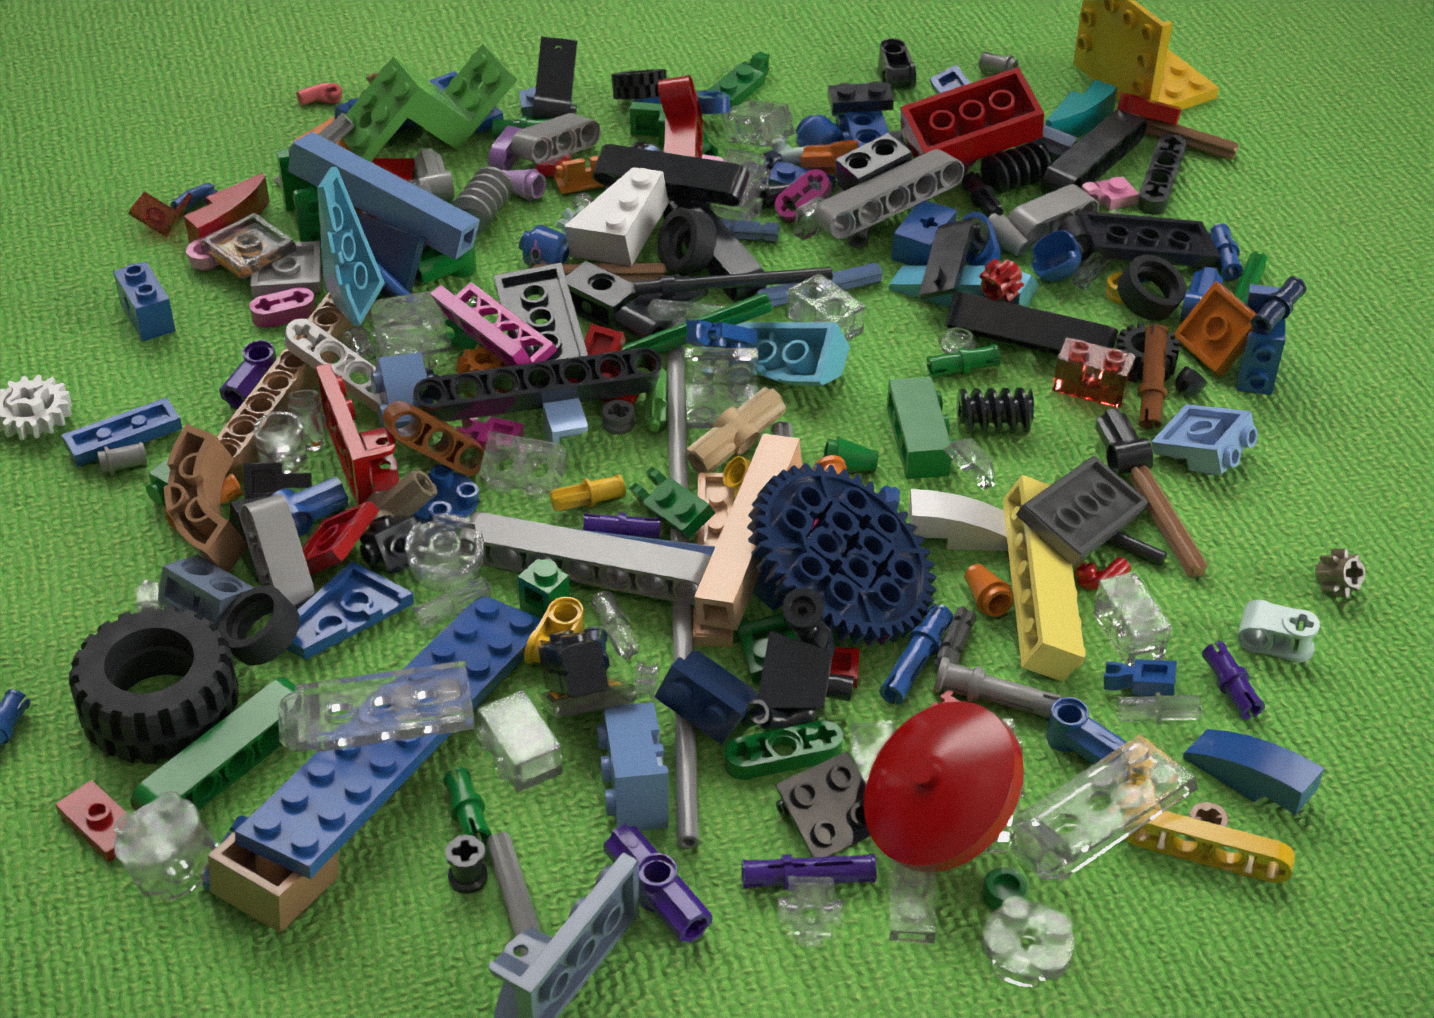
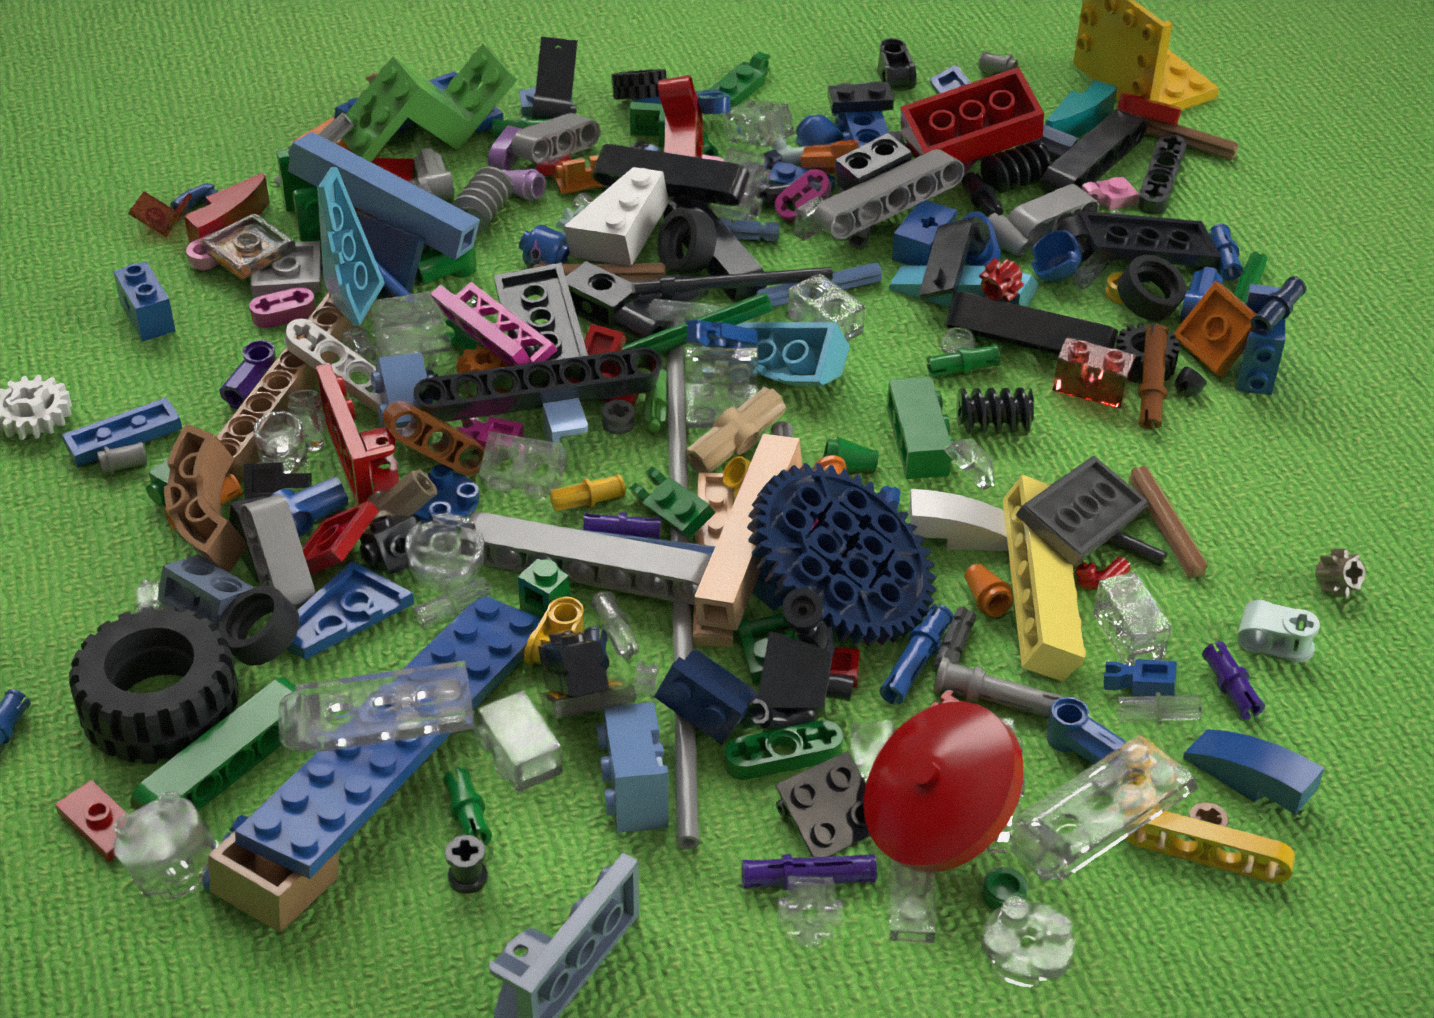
(324, 92): coral arm -> none
(512, 884): light grey axle -> none
(660, 885): dark purple piece -> none
(1122, 443): black piece -> none
(1207, 437): light blue plate -> none

